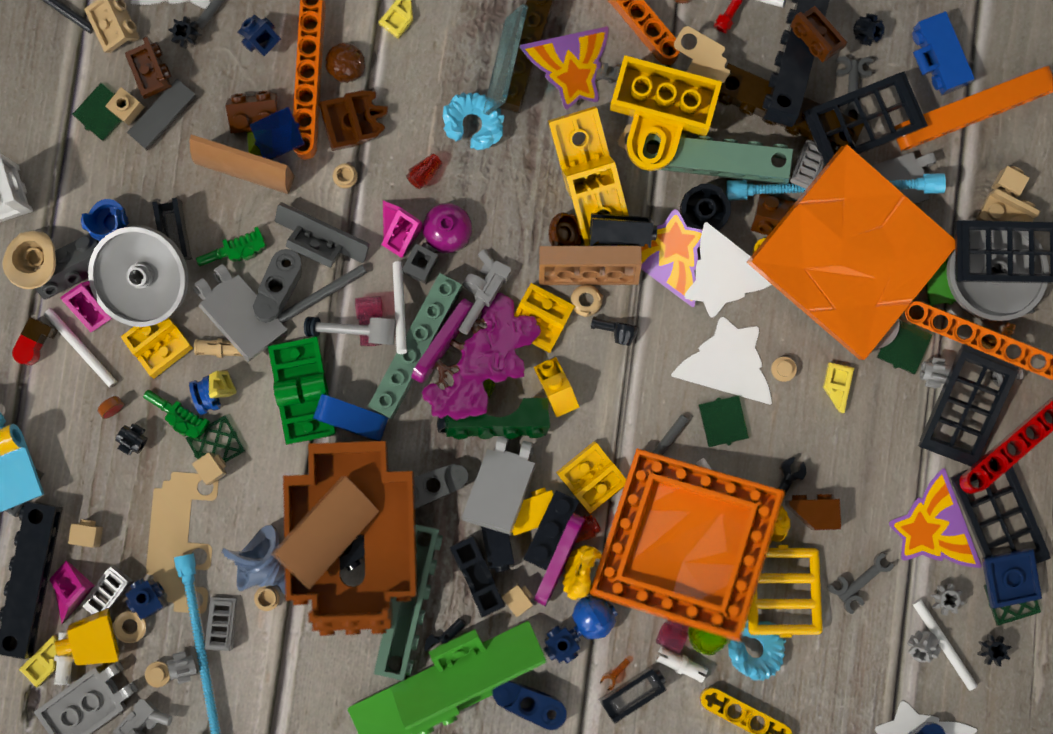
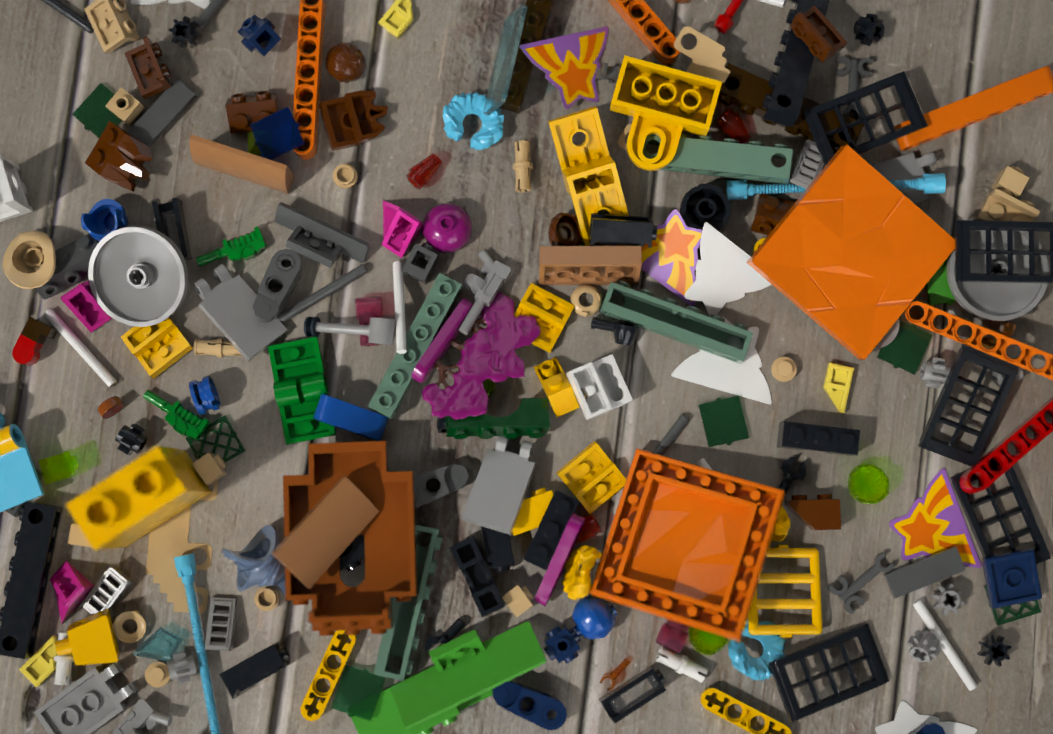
(58, 467): none -> clear neon green bracket
(119, 157): none -> reddish brown plate
(138, 498): none -> yellow brick
(154, 598): dark blue brick -> none
(160, 645): none -> clear light blue piece
(221, 385): light yellow tile -> none
(255, 669): none -> black window
(332, 675): none -> yellow beam
(358, 693): none -> clear green piece
(522, 166): none -> tan pin
(601, 386): none -> white piece
(676, 322): none -> sand green piece
(733, 126): none -> clear red cone
(786, 689): none -> black piece
(818, 438): none -> black arch
(868, 484): none -> clear neon green hair
(924, 572): none -> dark grey tile
(944, 53): blue piece -> none

